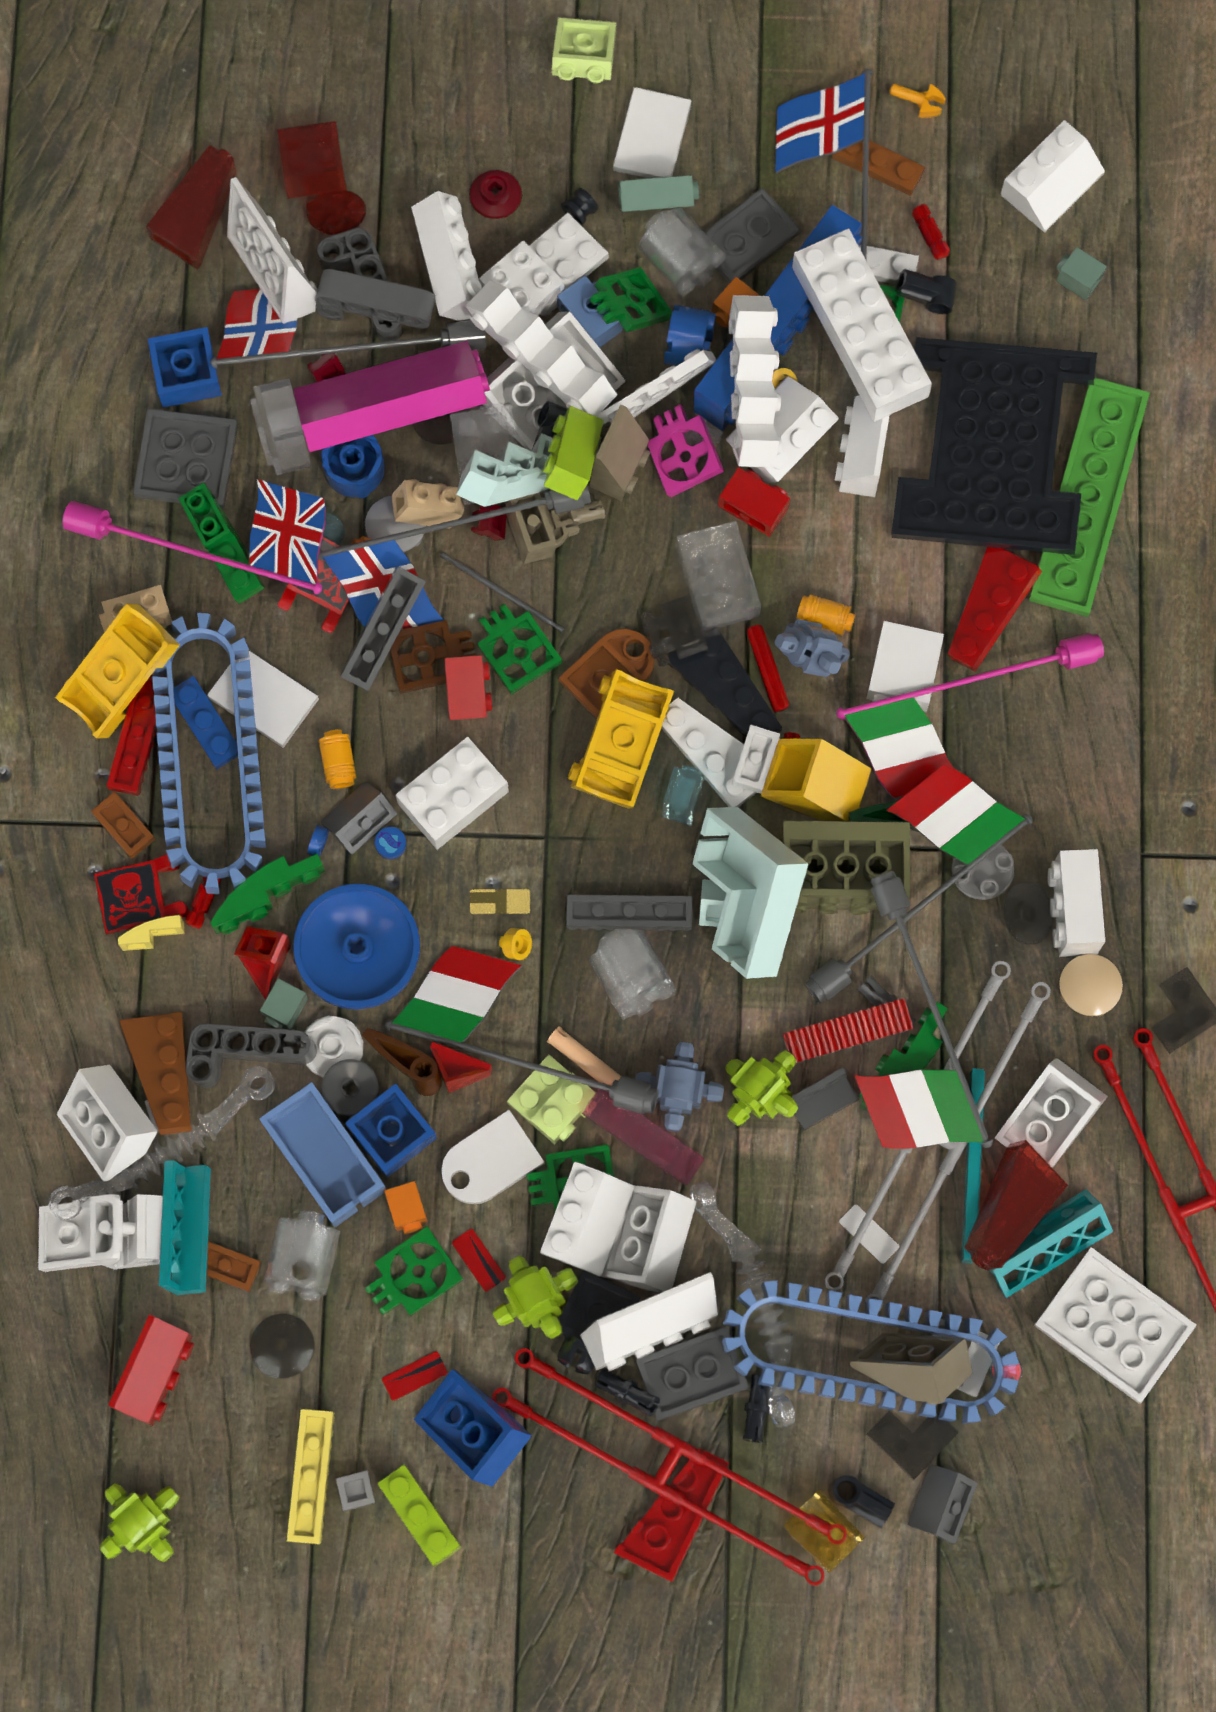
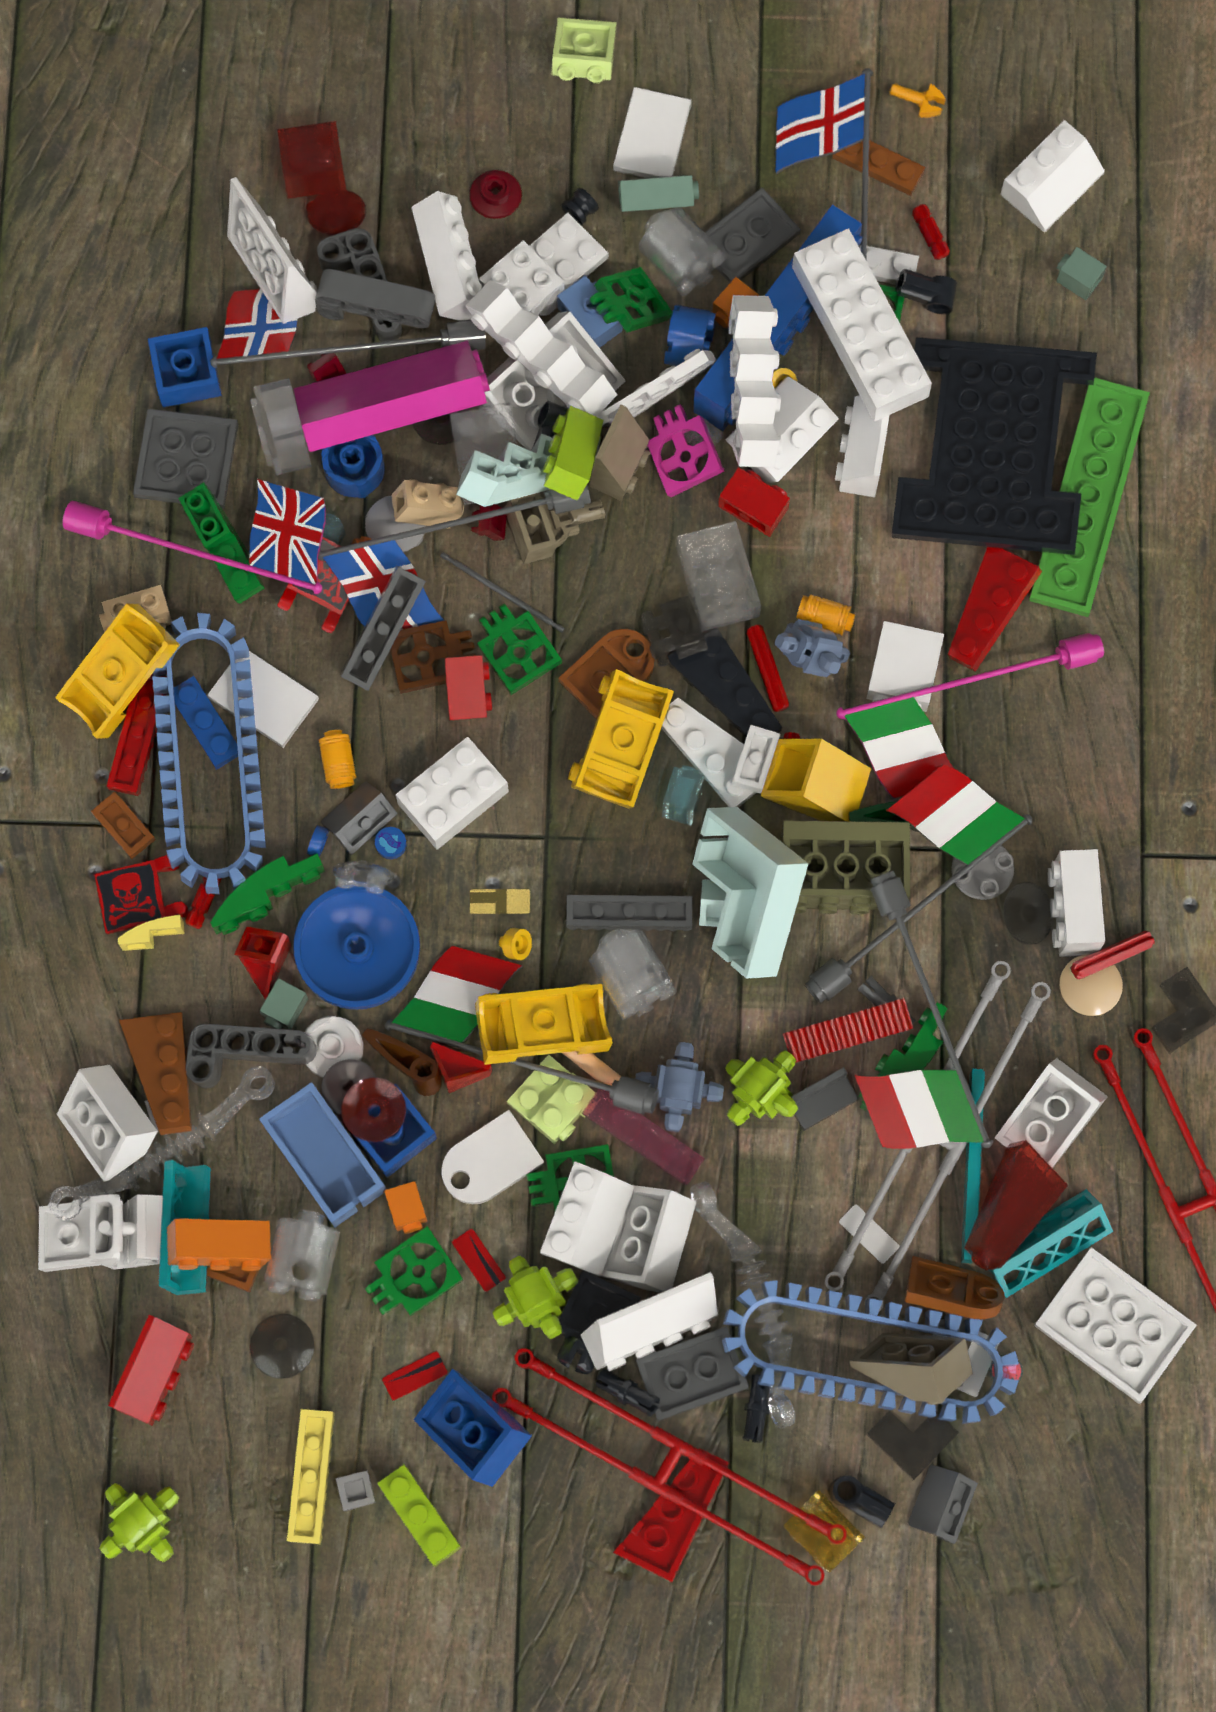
(194, 208): clear red slope -> none
(218, 1244): none -> orange brick
(362, 874): none -> clear dish
(372, 1093): none -> clear red dish
(542, 1023): none -> yellow piece
(953, 1289): none -> dark orange tile
(1112, 955): none -> red axle

